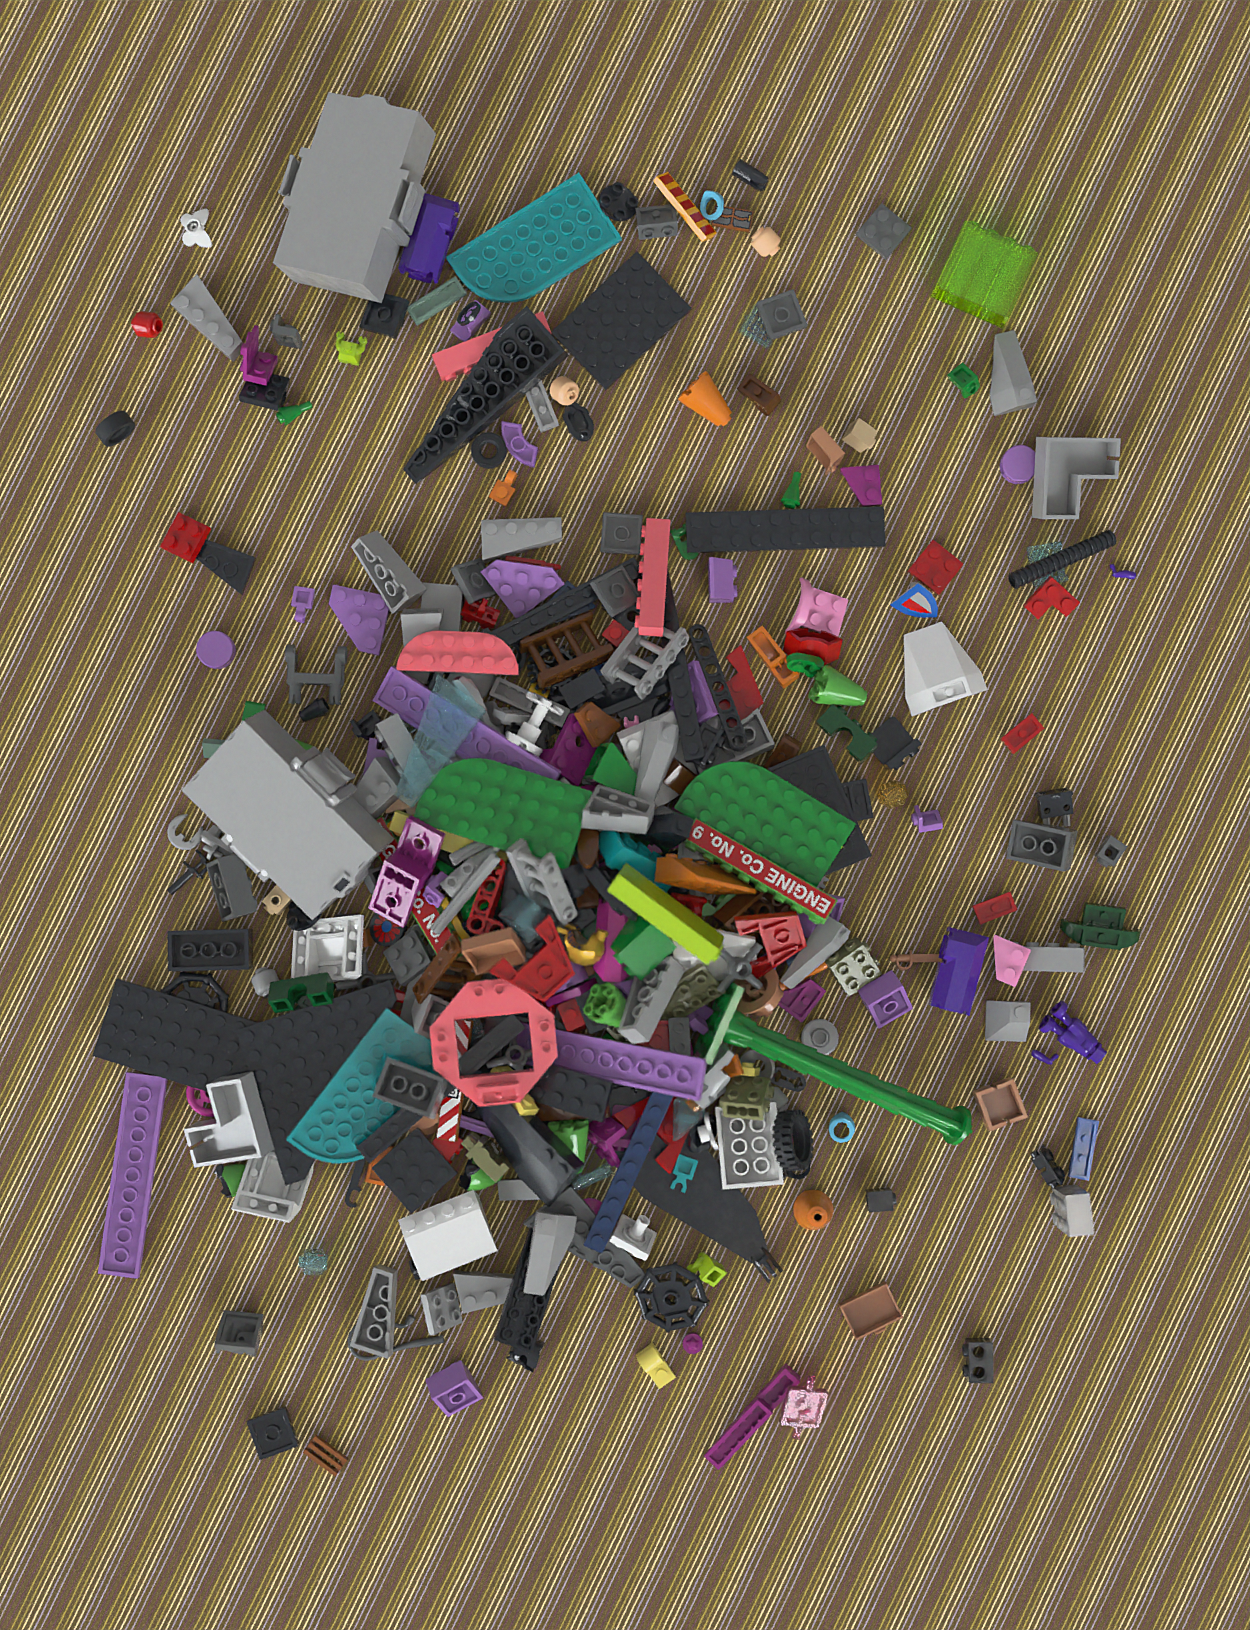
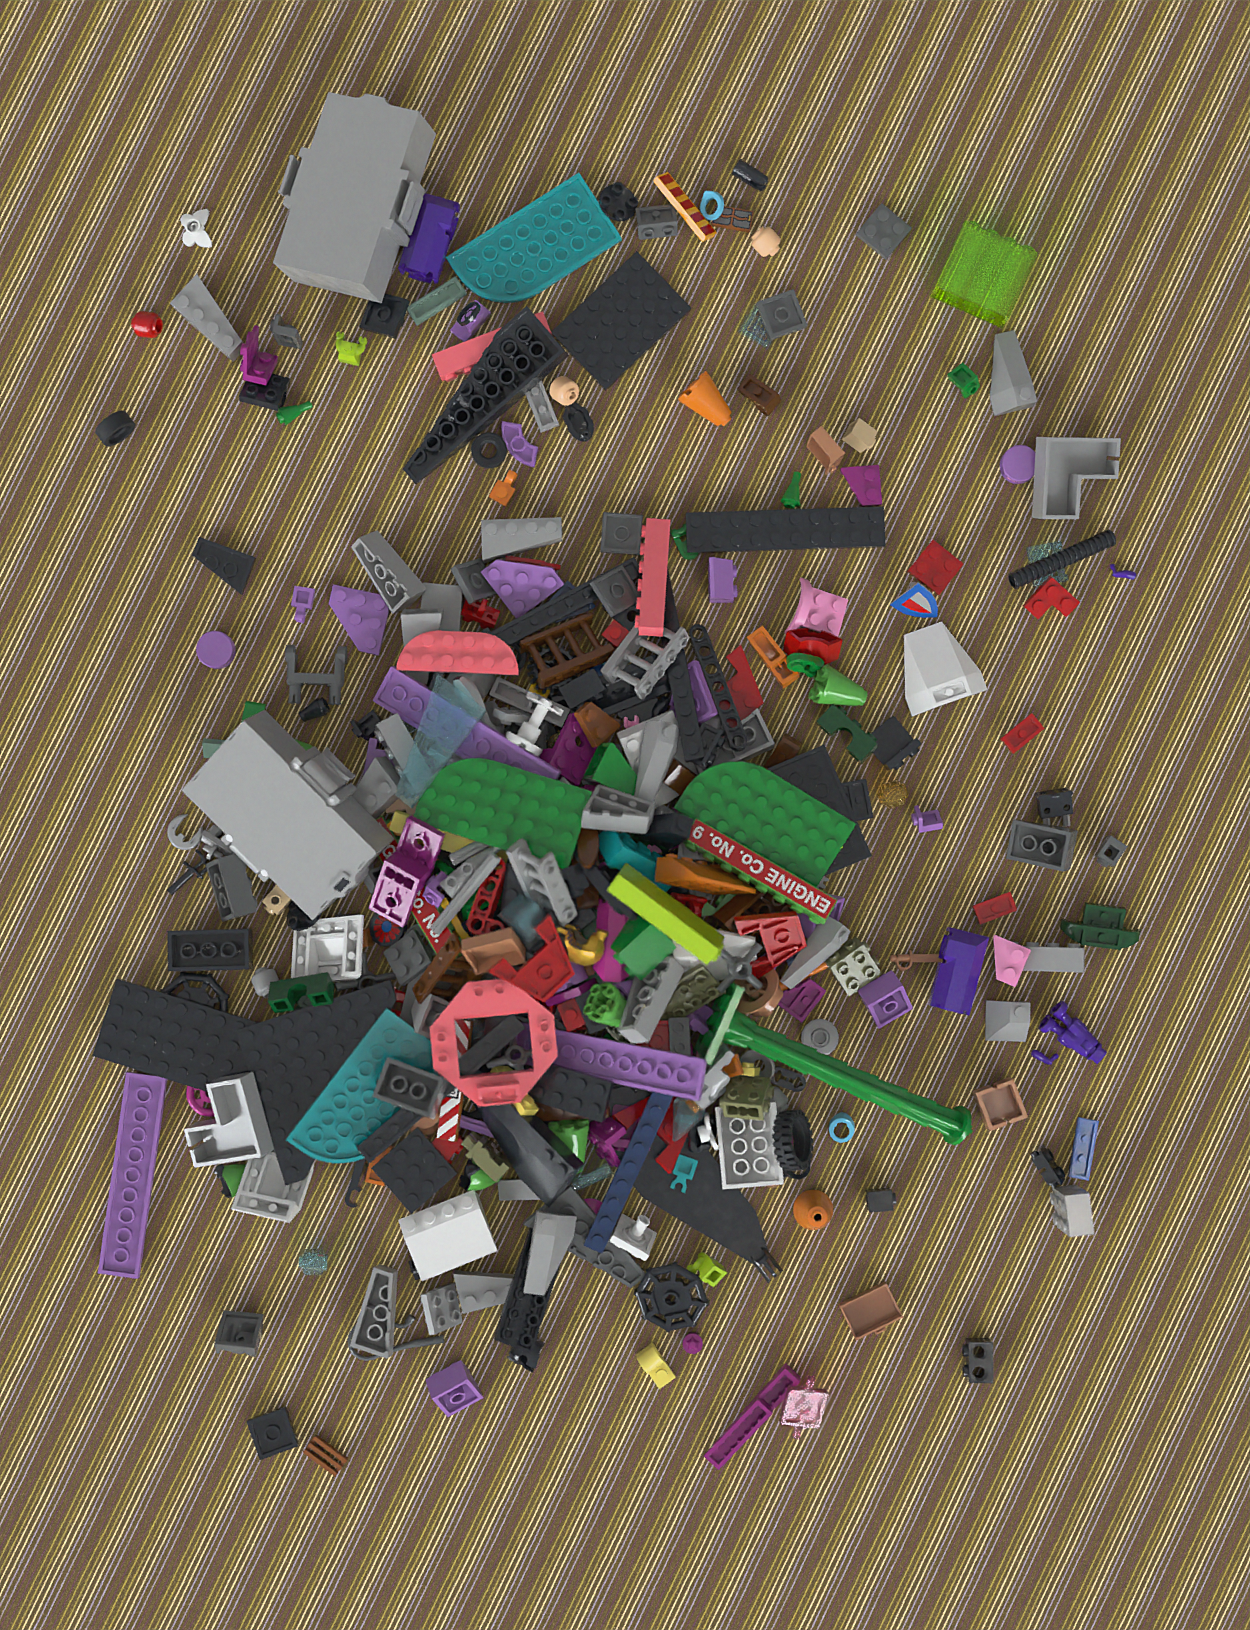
(185, 537): red plate -> none

